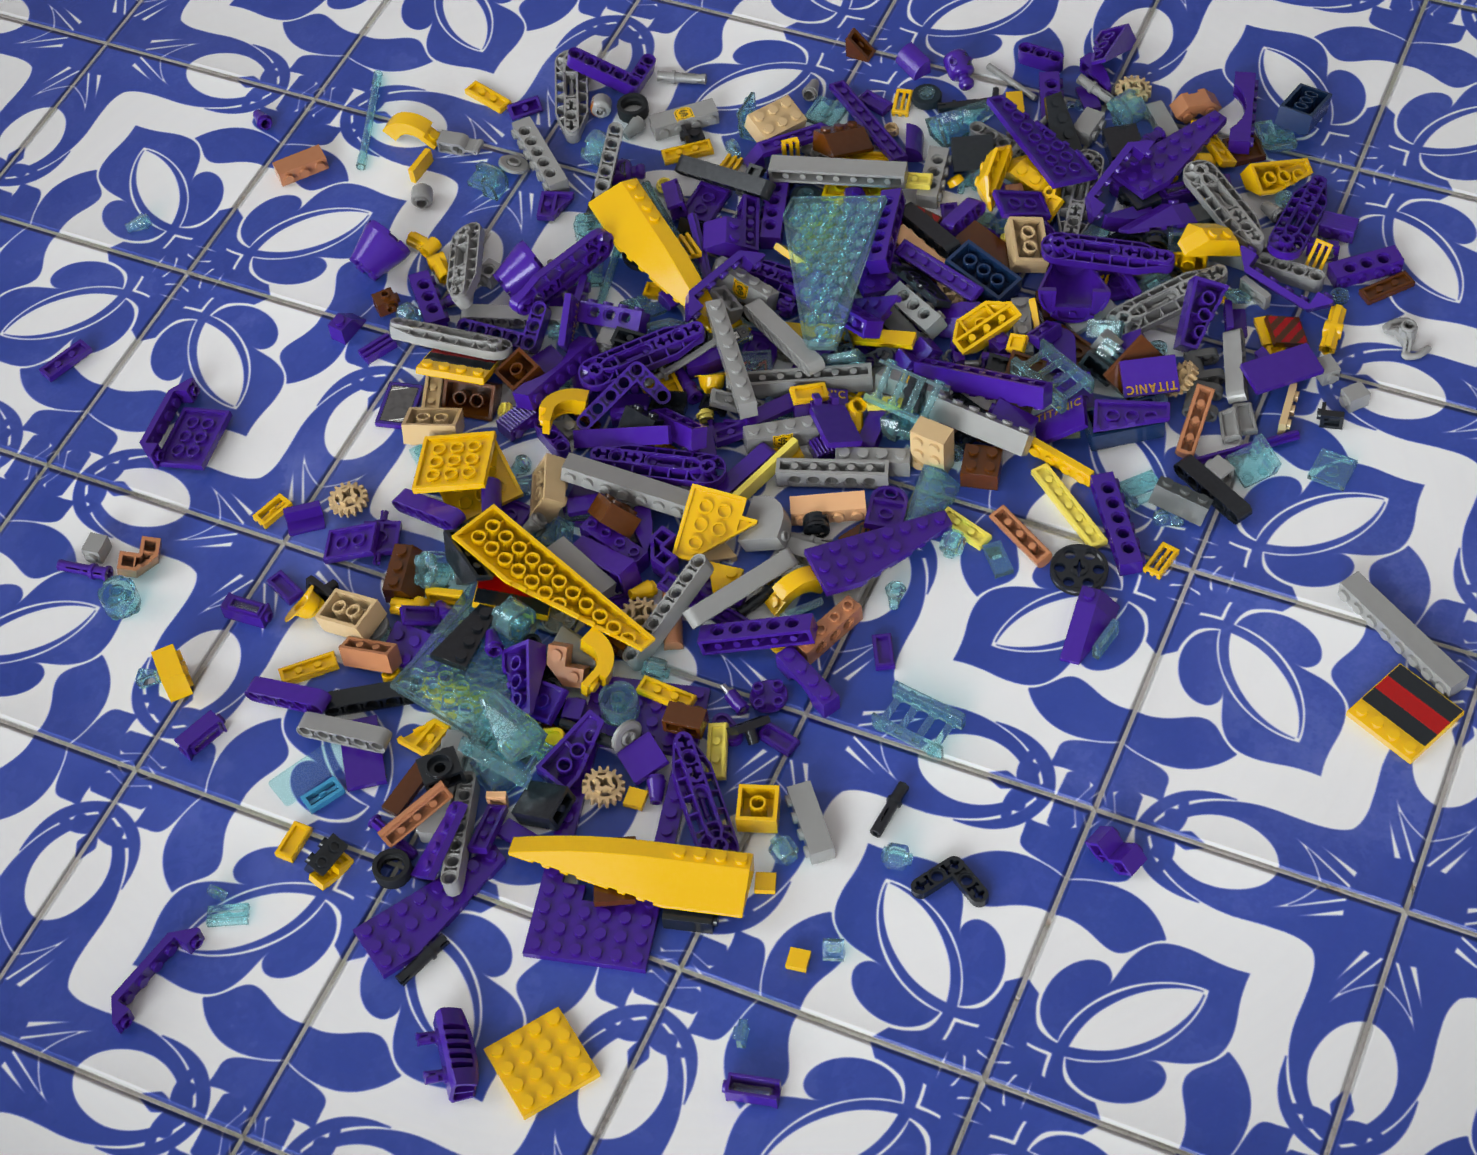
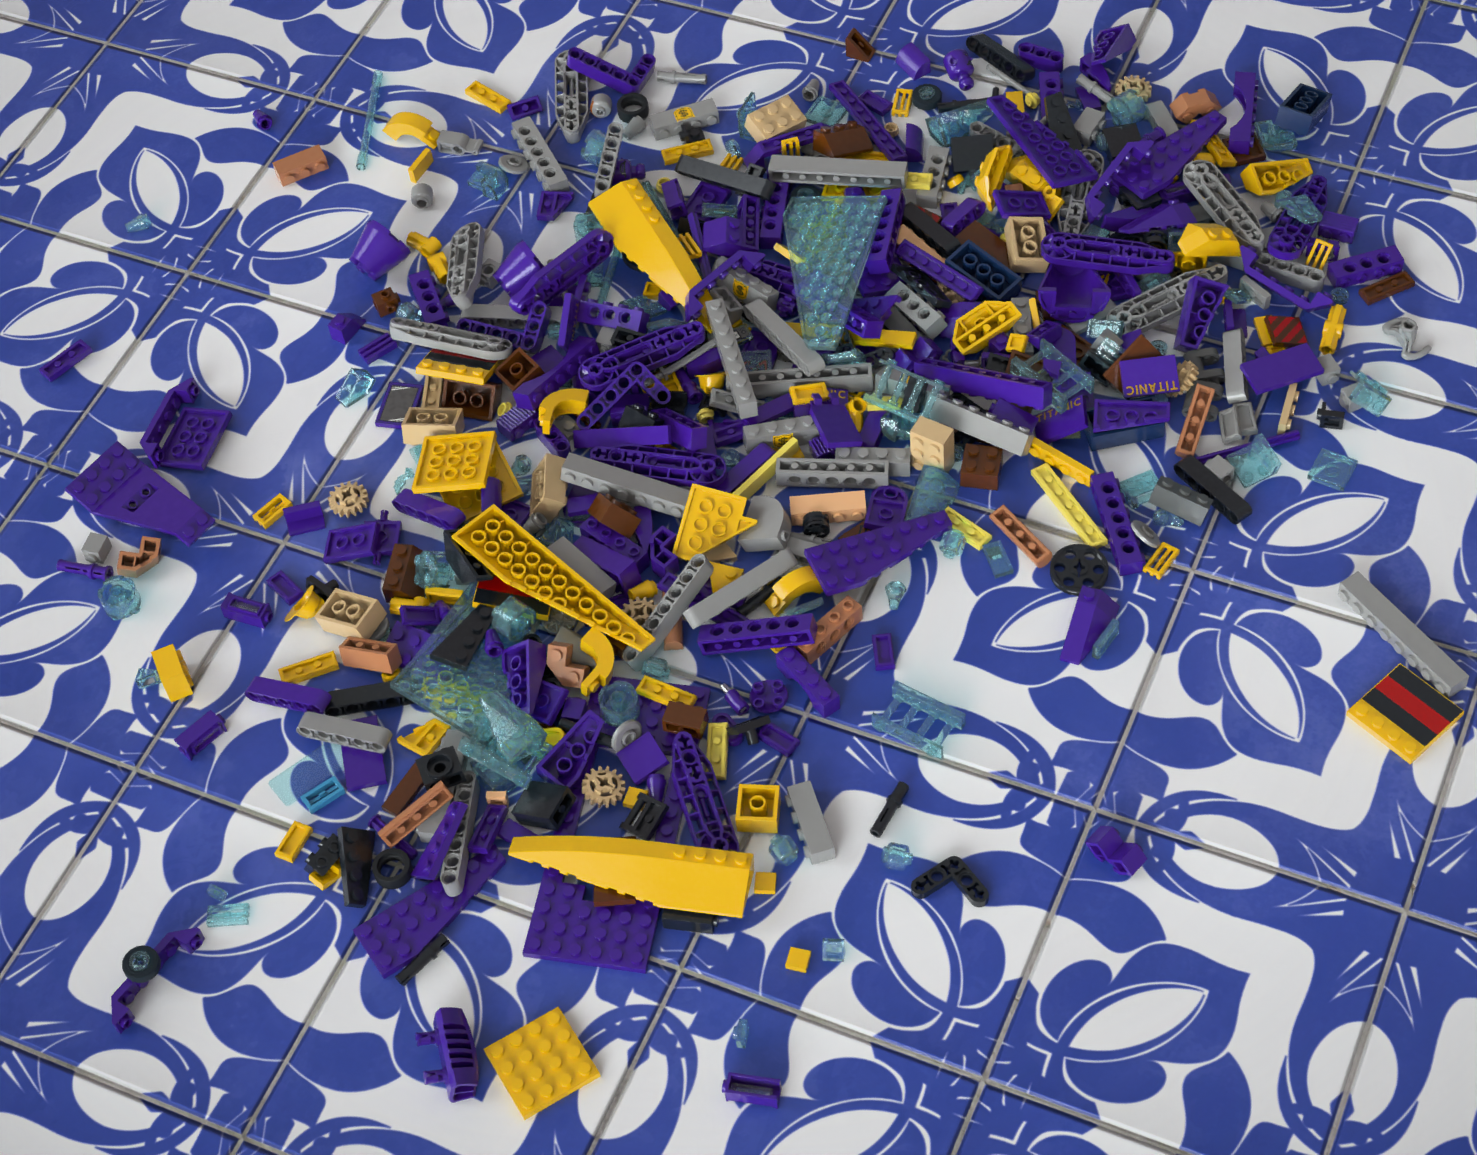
(121, 479): none -> dark purple wing
(138, 971): none -> black wheel
(355, 387): none -> clear light blue slope
(355, 861): none -> black wing
(401, 480): none -> clear light blue piece
(649, 818): none -> black plate
(718, 210): none -> clear light blue tile
(731, 457): none -> clear light blue tile
(1000, 57): none -> black beam
(1032, 100): none -> light yellow plate
(1052, 367): none -> dark purple tile
(1101, 142): none -> clear light blue tile
(1145, 533): none -> light grey wheel
(1300, 208): none -> clear light blue wing
(1369, 394): none -> clear light blue bracket

